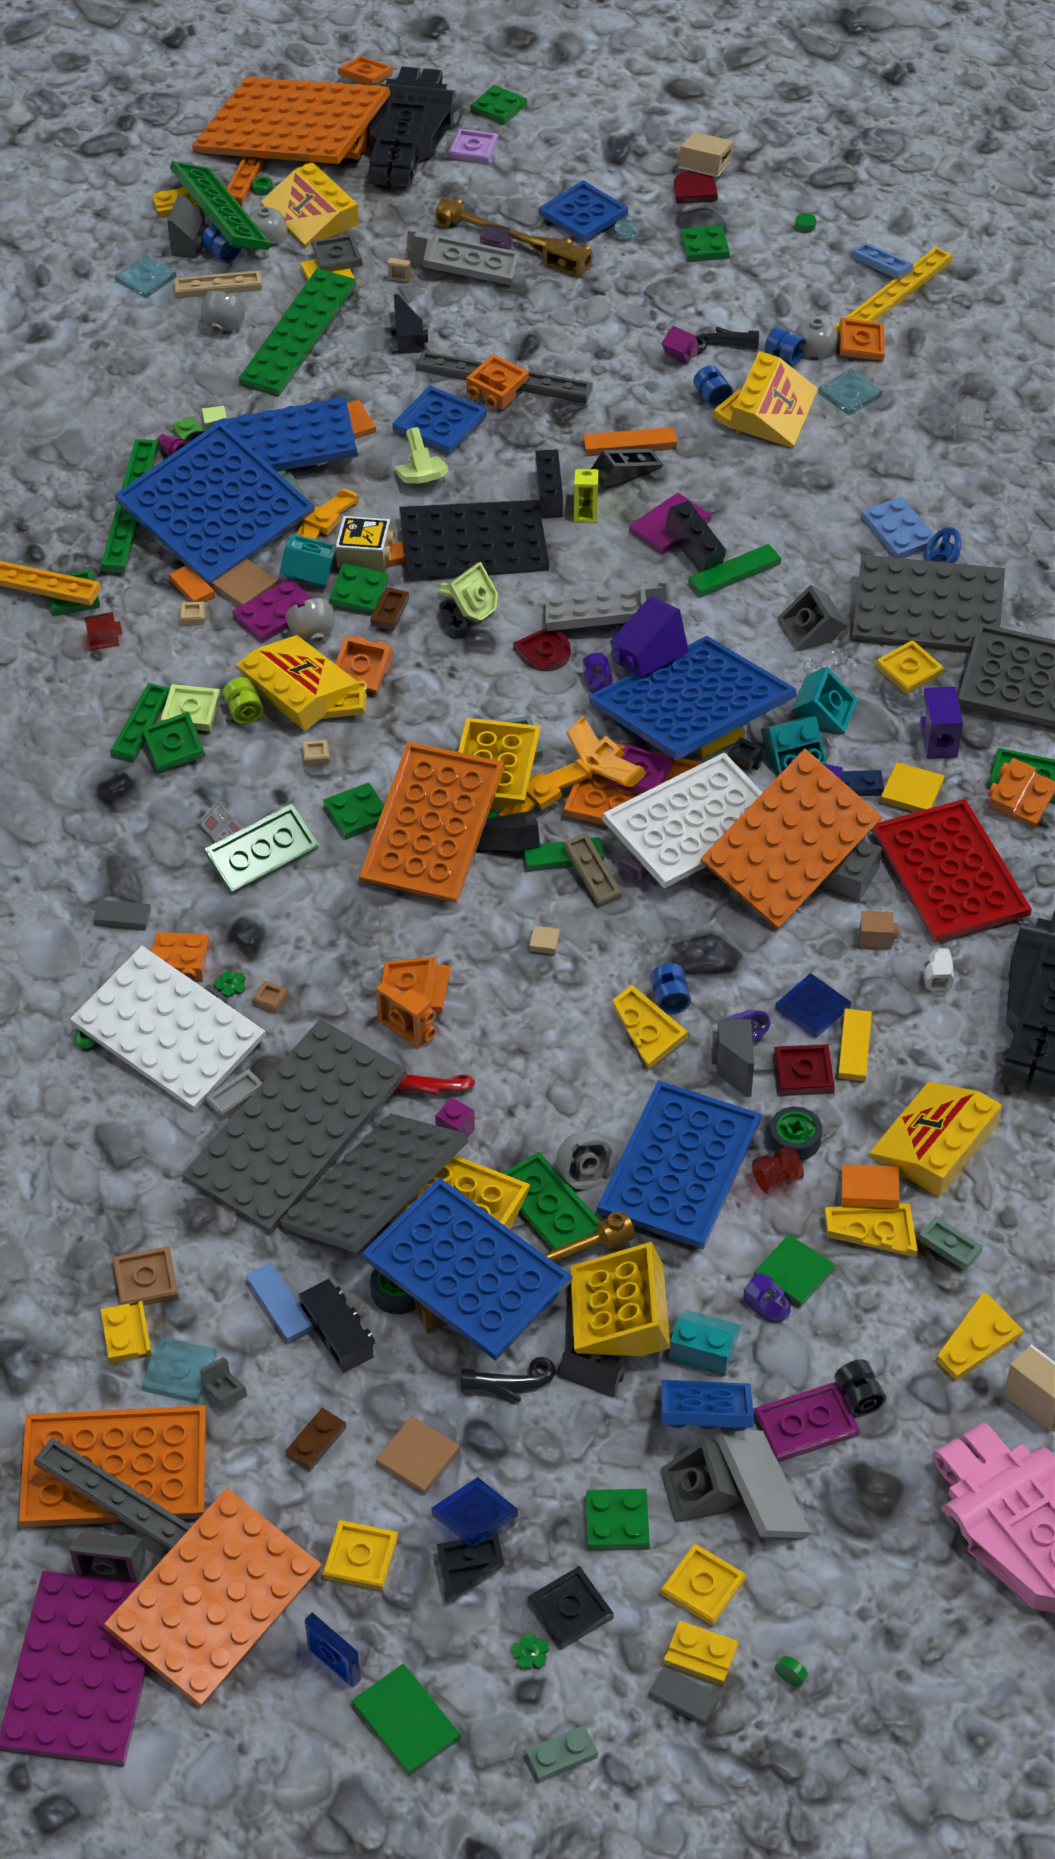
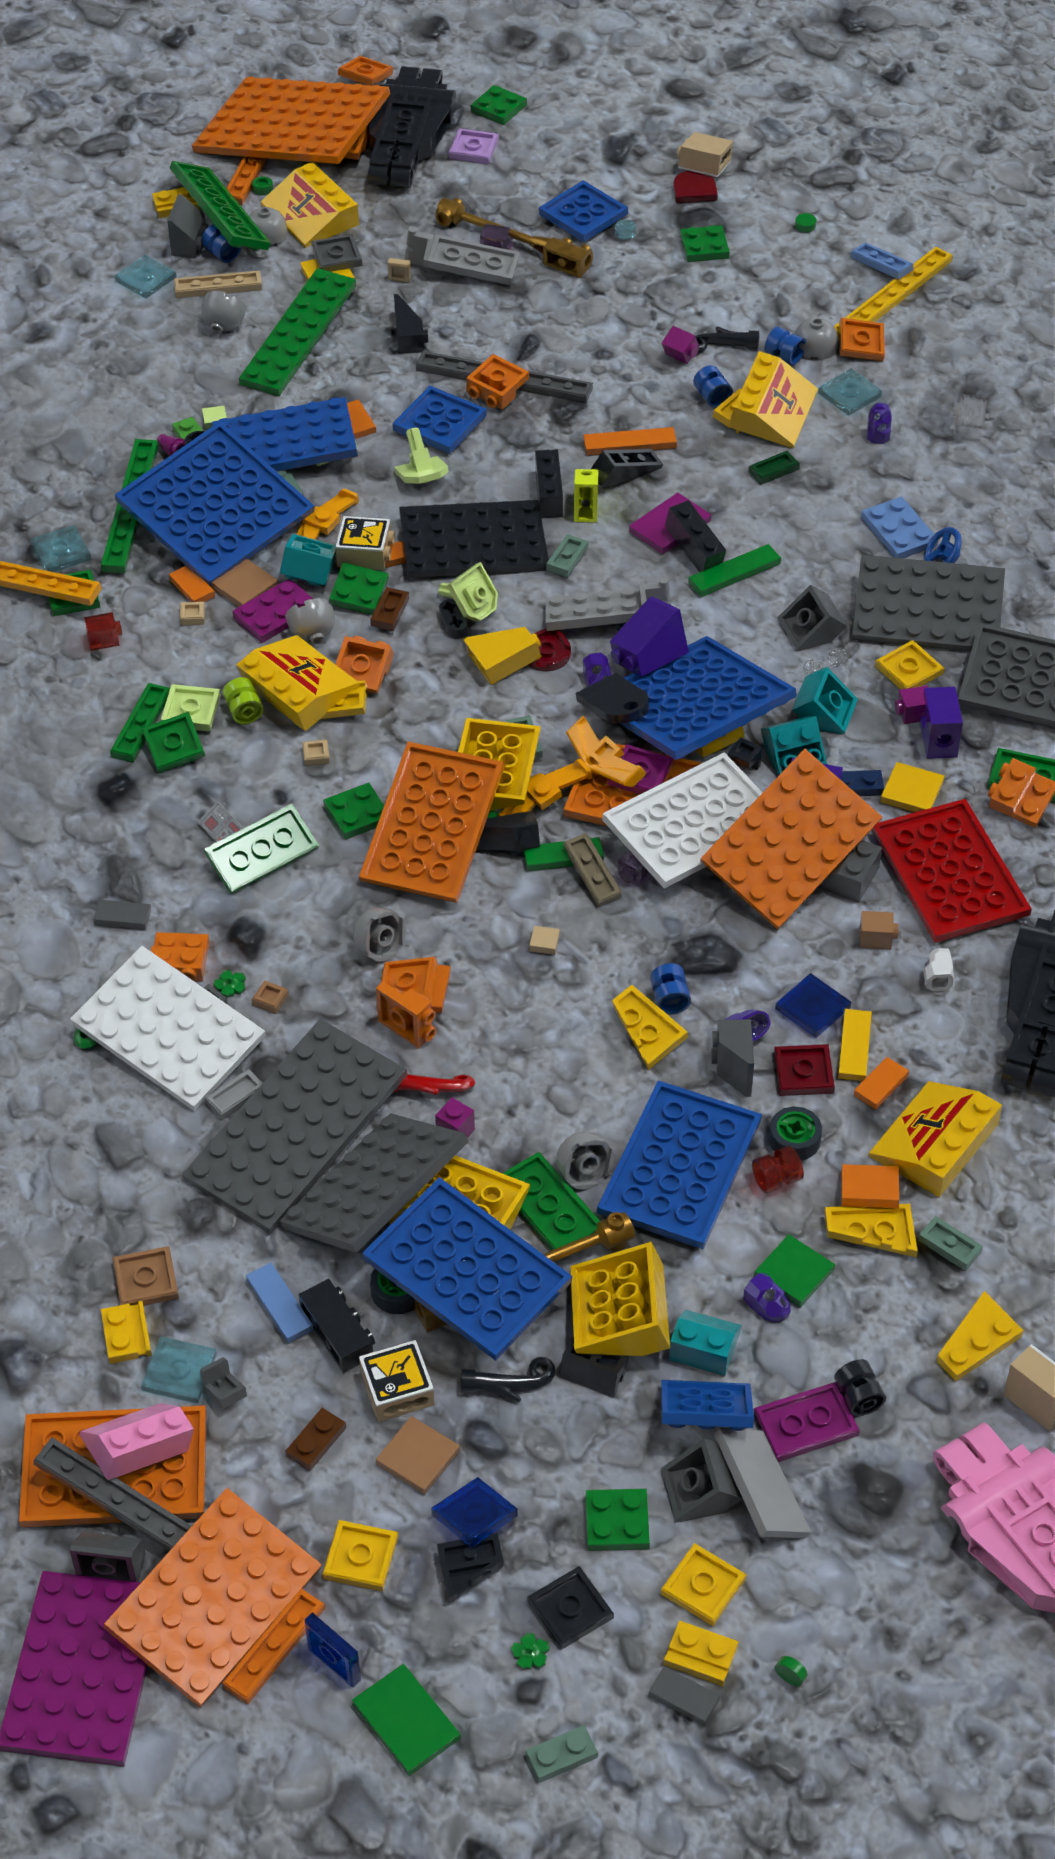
(60, 549): none -> clear light blue tile
(138, 1439): none -> bright pink slope
(272, 1647): none -> orange tile
(379, 933): none -> light grey cylinder
(396, 1381): none -> piece
(503, 652): none -> yellow slope
(567, 555): none -> sand green plate
(615, 699): none -> black tile
(774, 467): none -> dark green tile
(879, 423): none -> dark purple rock
(881, 1083): none -> orange tile
(911, 704): none -> magenta brick

